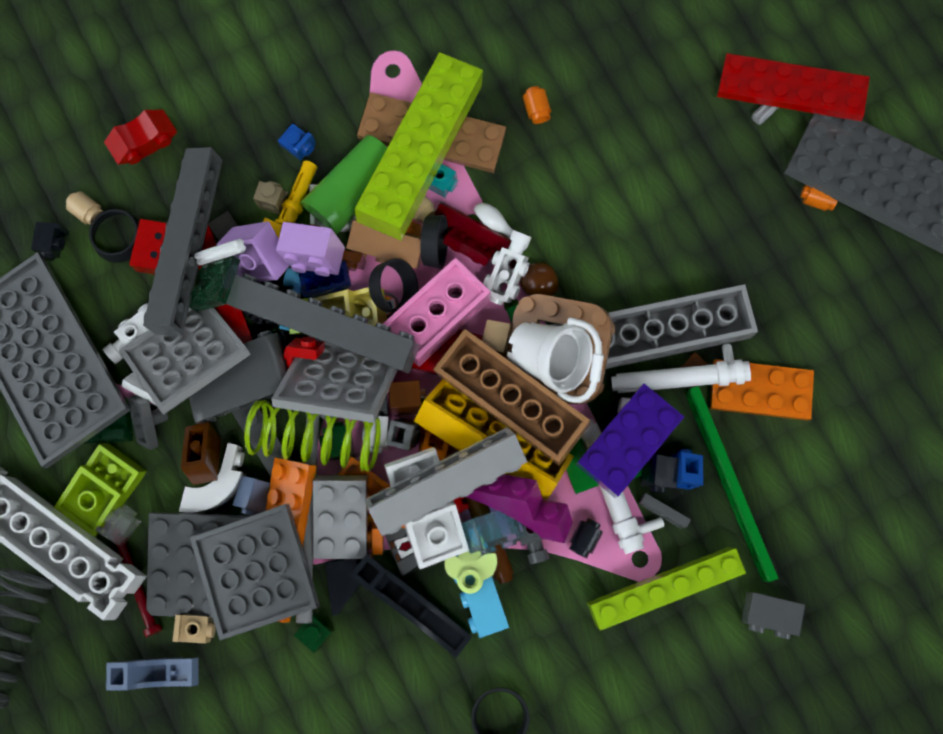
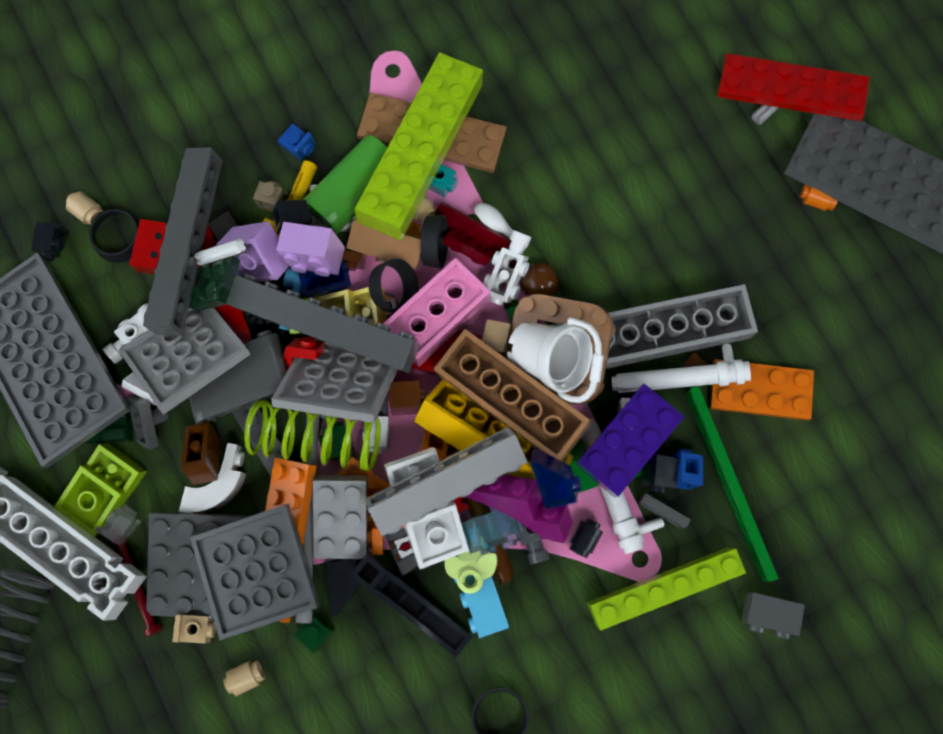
(140, 137): red brick -> none
(152, 673): sand blue arch -> none
(244, 677): none -> tan brick
(251, 495): sand blue brick -> none
(292, 212): none -> black brick
(408, 434): dark grey brick -> none
(537, 105): orange brick -> none
(555, 480): none -> clear blue slope

